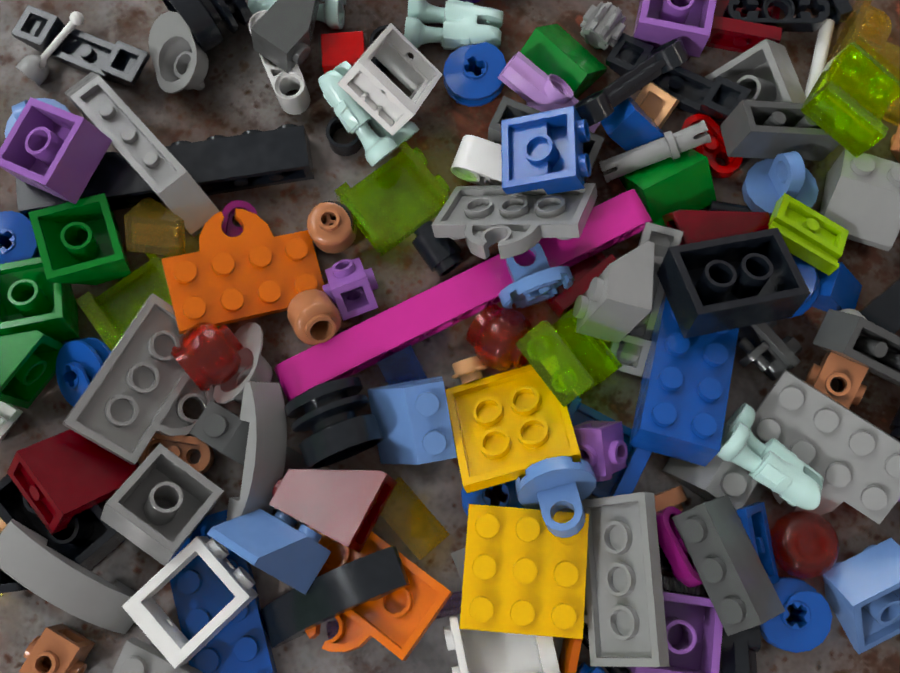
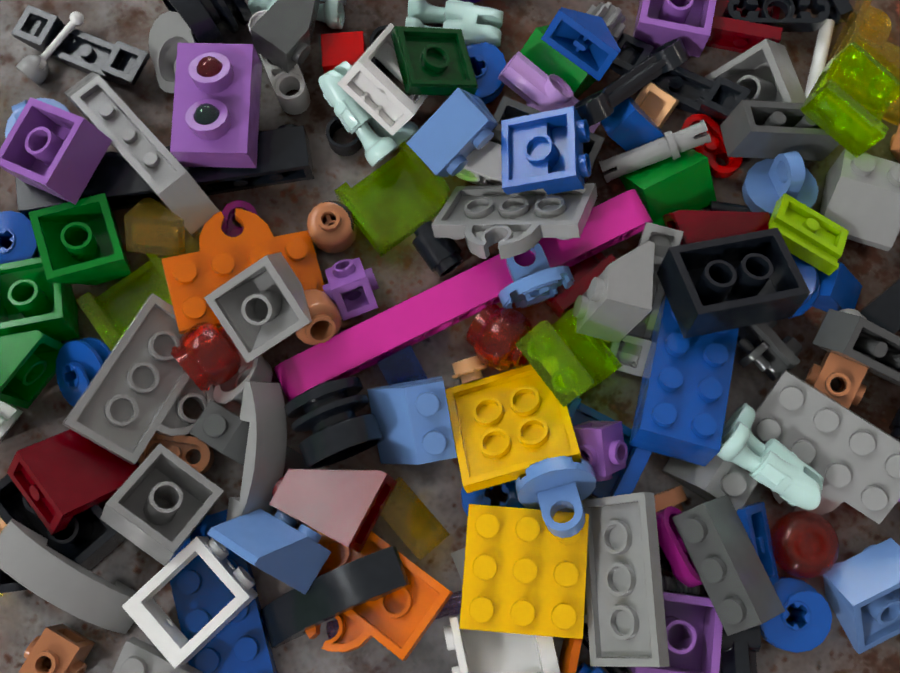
(216, 105): none -> medium lavender piece
(261, 306): none -> light grey slope
(433, 60): none -> dark green tile
(453, 133): none -> medium blue slope
(583, 41): none -> blue slope

